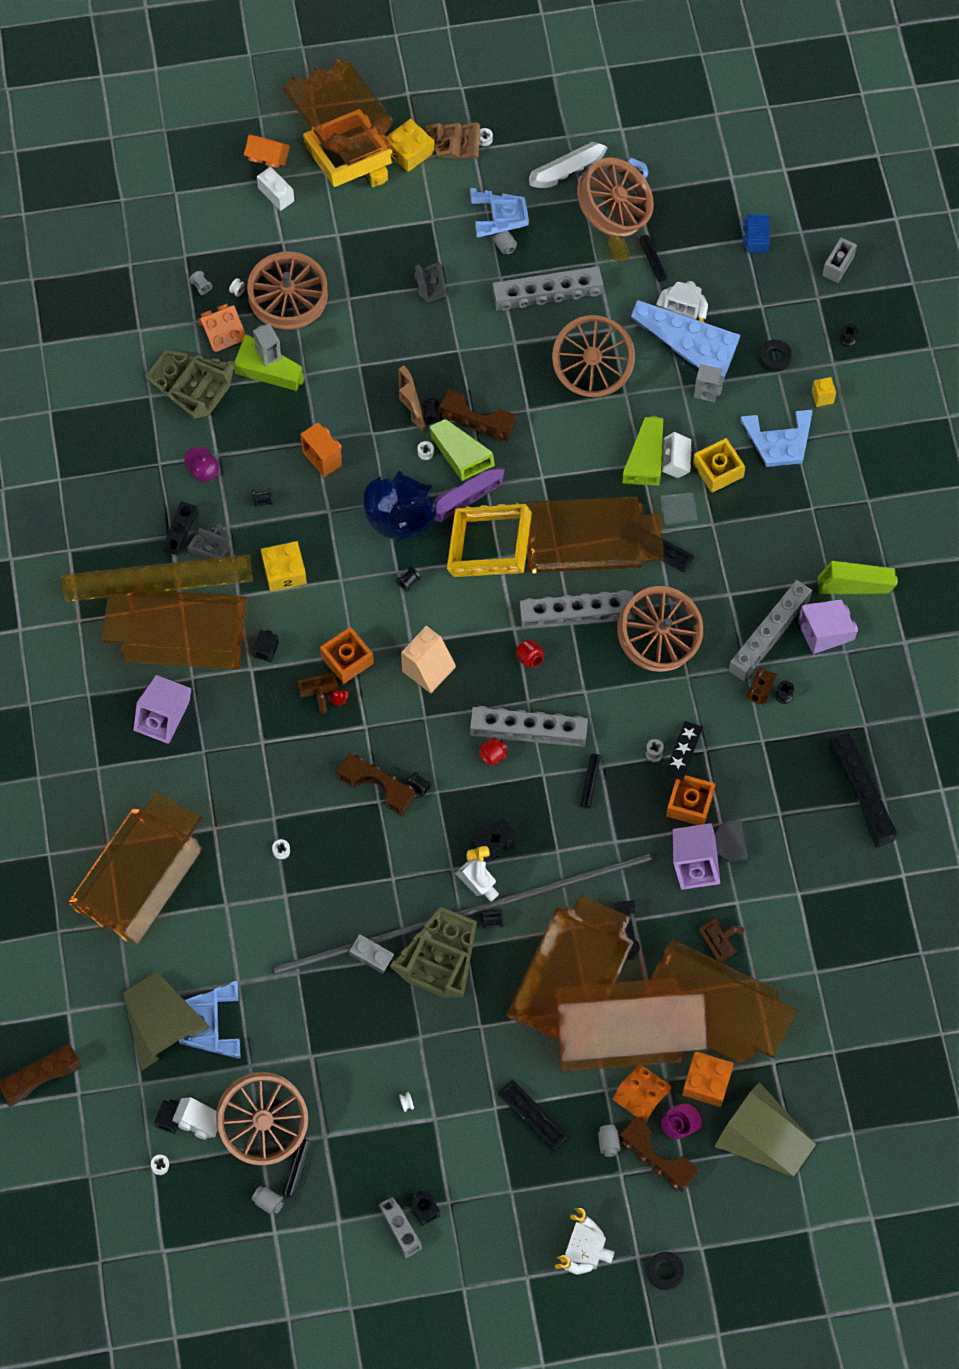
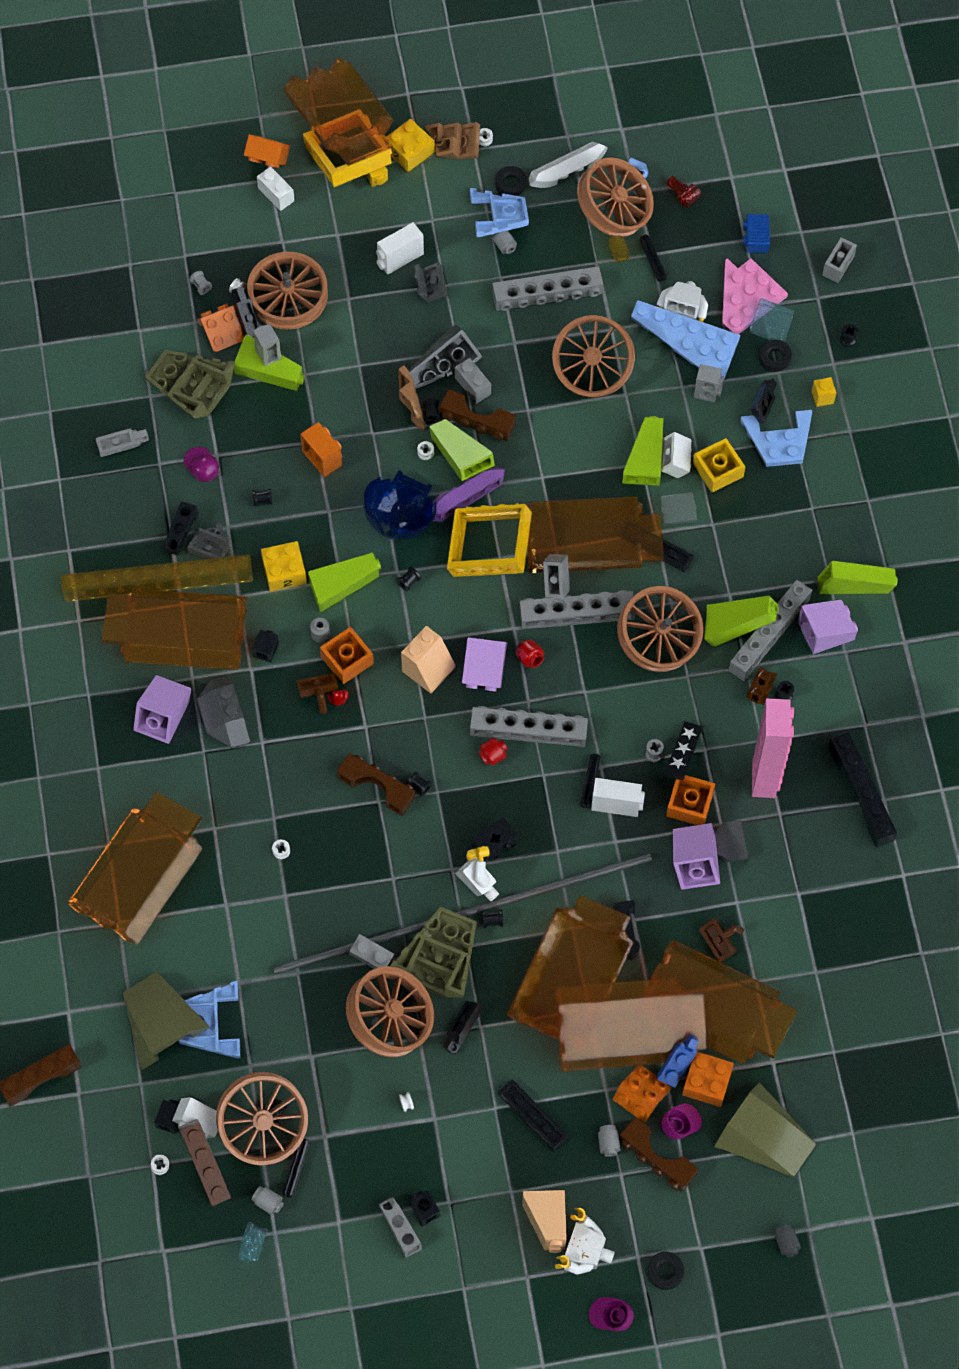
(121, 441): none -> light grey hinge
(204, 1162): none -> reddish brown arch
(223, 713): none -> dark grey wedge
(245, 311): none -> black hinge
(252, 1243): none -> clear light blue hips
(320, 630): none -> light grey brick
(341, 579): none -> lime slope
(389, 1011): none -> nougat wheel
(400, 248): none -> white brick
(443, 357): none -> dark grey wedge
(461, 1026): none -> black hinge
(473, 380): none -> light grey brick
(484, 663): none -> lavender slope
(512, 171): none -> black tyre
(547, 1217): none -> light nougat slope
(556, 576): none -> light grey brick
(611, 1314): none -> magenta cap
(617, 797): none -> white brick
(678, 1061): none -> blue hinge
(686, 194): none -> clear red pin
(738, 617): none -> lime slope
(742, 294): none -> bright pink wing
(764, 400): none -> black hinge
(771, 320): none -> clear light blue tile
(772, 748): none -> bright pink brick
(787, 1241): none -> dark grey brick

